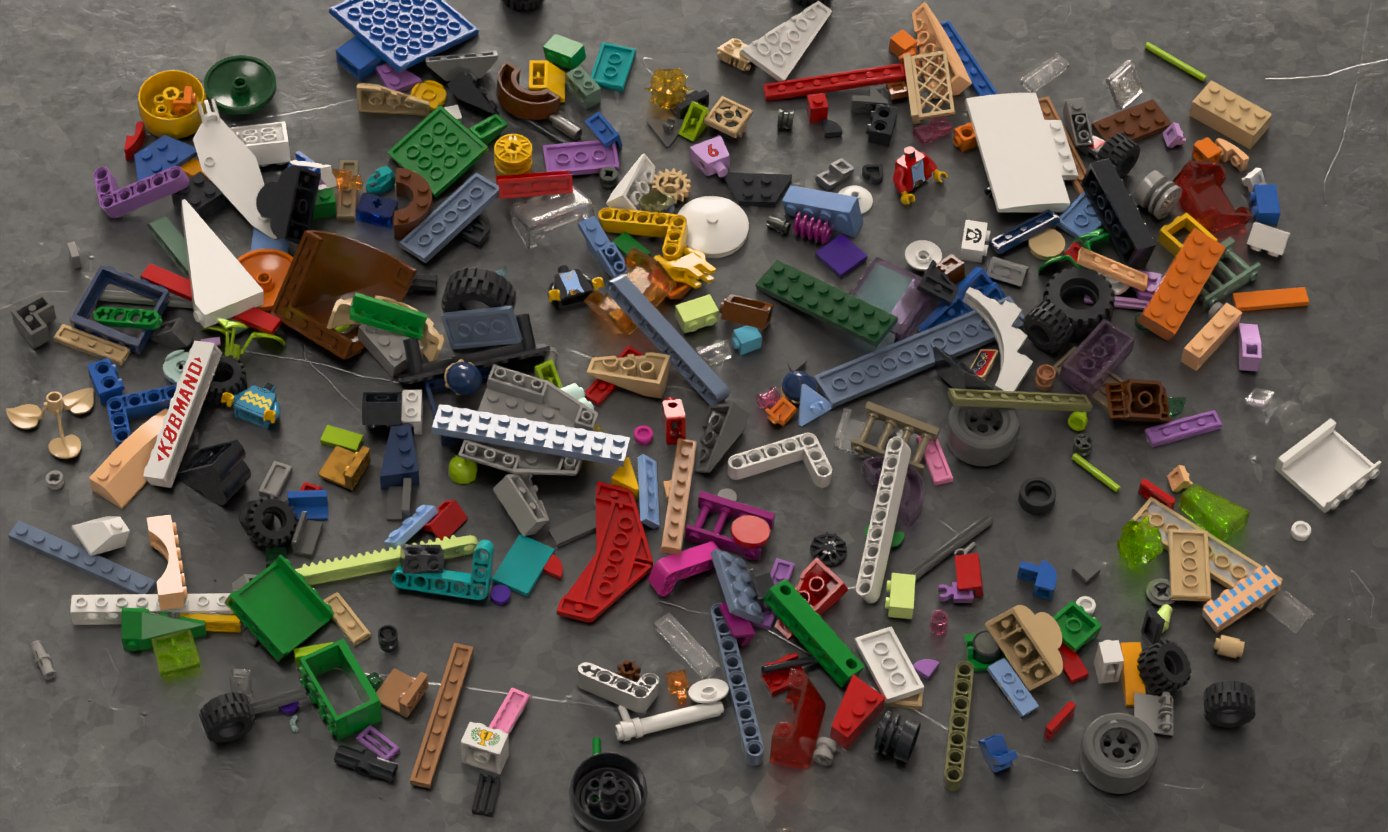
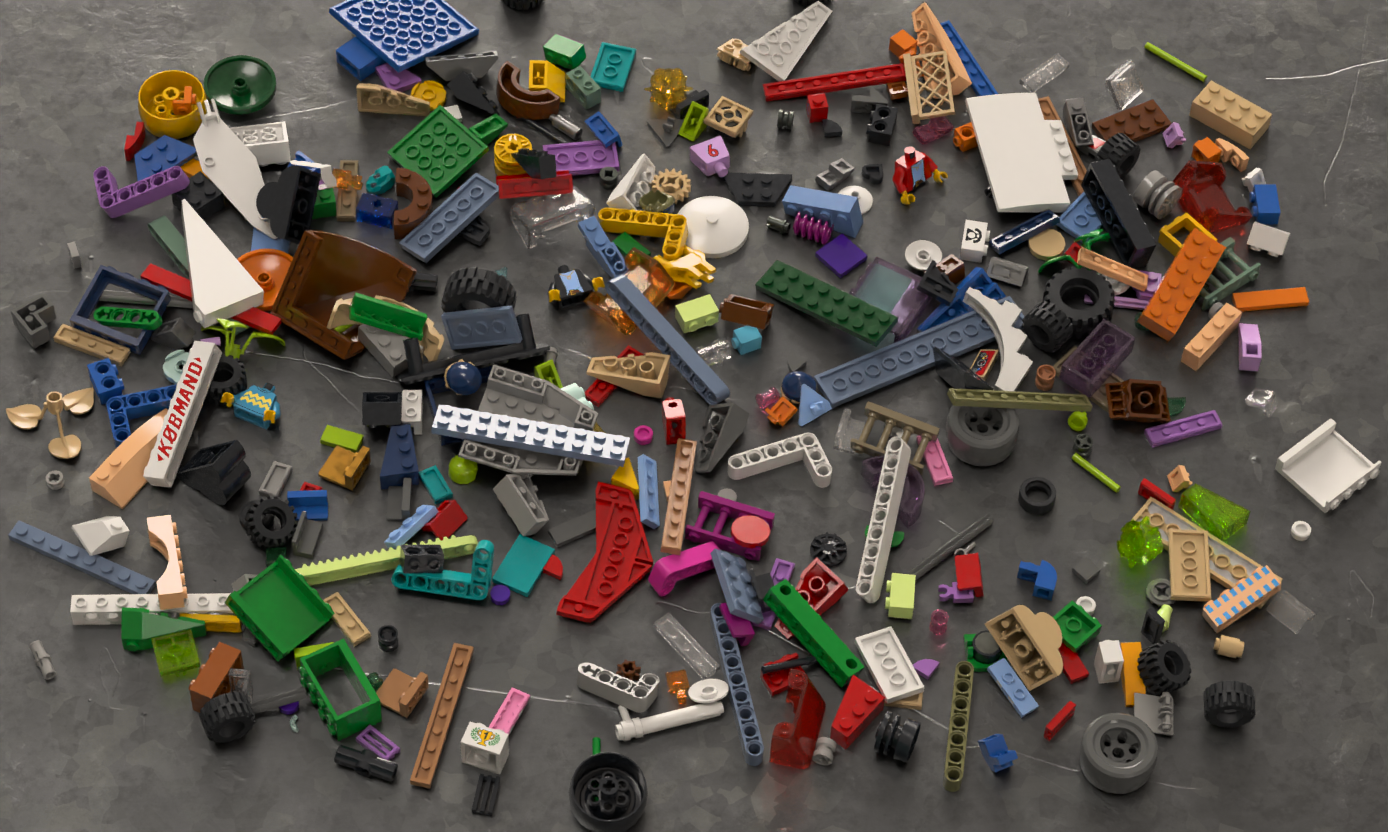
(214, 675): none -> dark orange brick
(435, 484): none -> teal tile
(536, 163): none -> black slope

